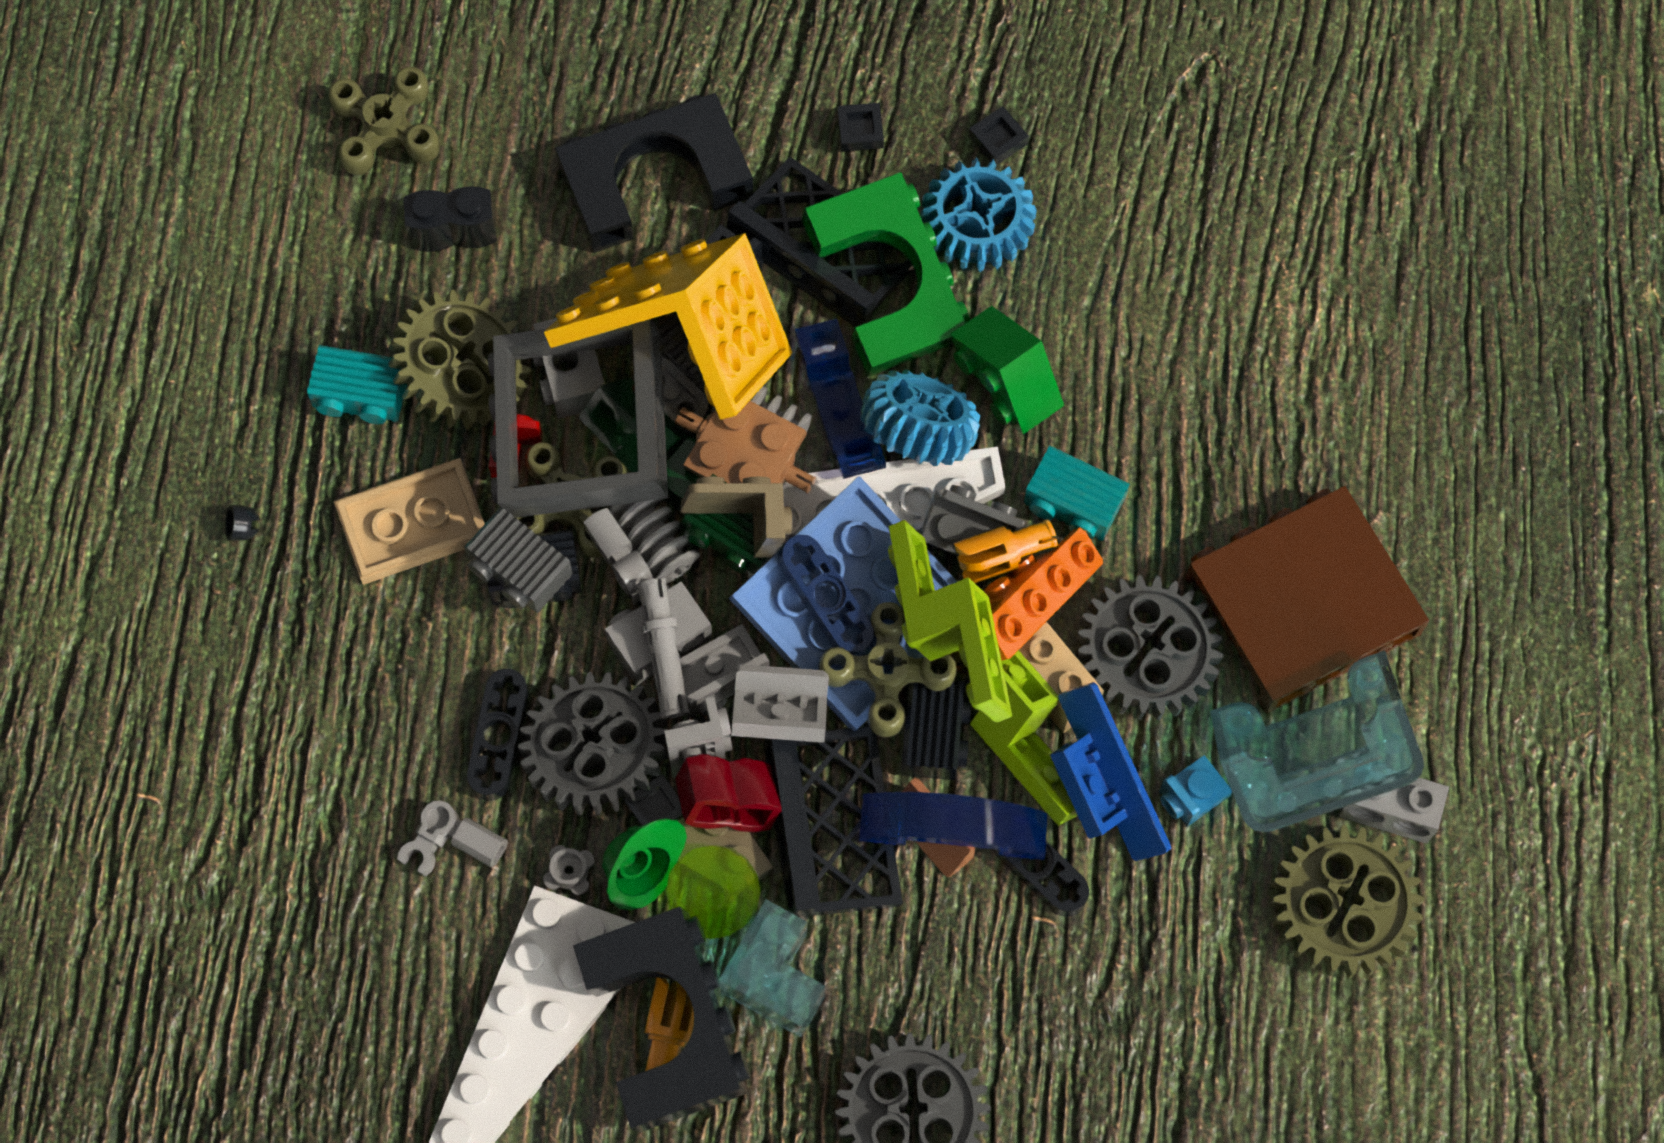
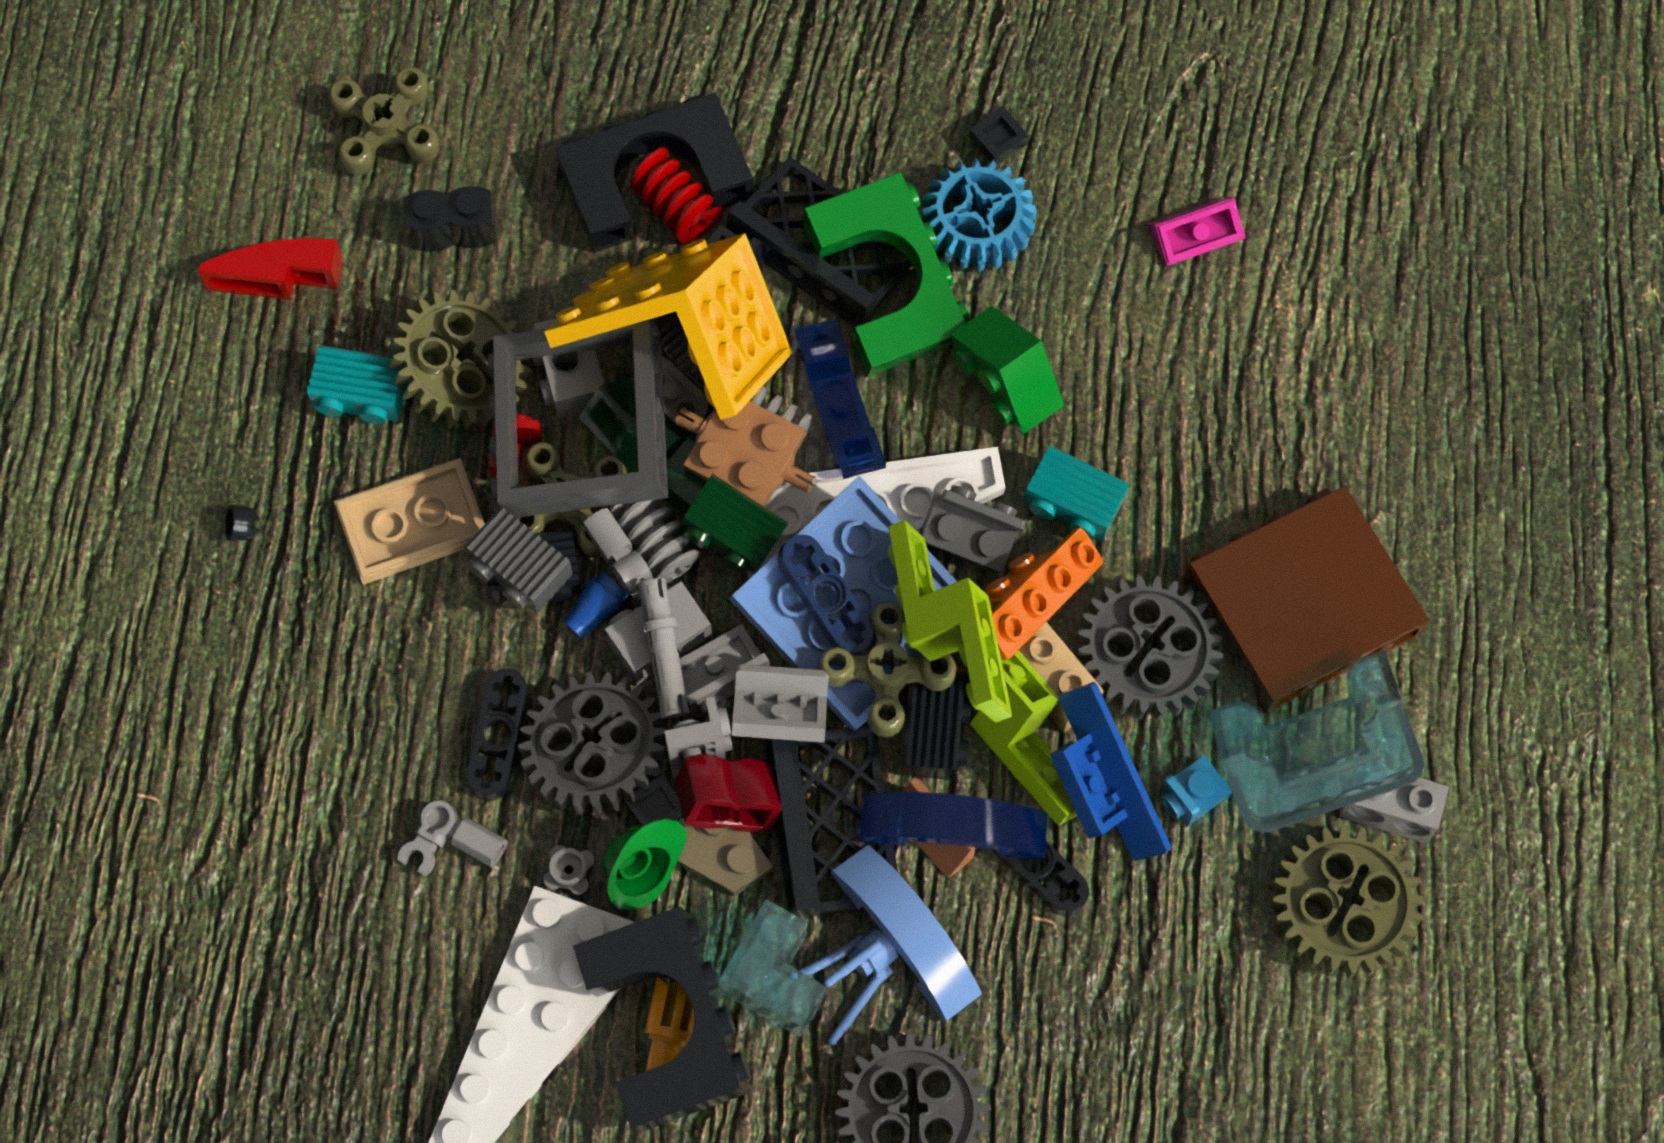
(275, 268): none -> red slope
(595, 605): none -> blue cone
(671, 198): none -> red piece
(716, 888): clear neon green tile -> none
(752, 496): dark tan bracket -> none
(860, 127): black plate -> none
(867, 956): none -> medium blue plant
(910, 929): none -> medium blue slope
(920, 417): dark azure gear -> none
(1002, 550): light orange arm -> none
(1197, 230): none -> dark pink slope

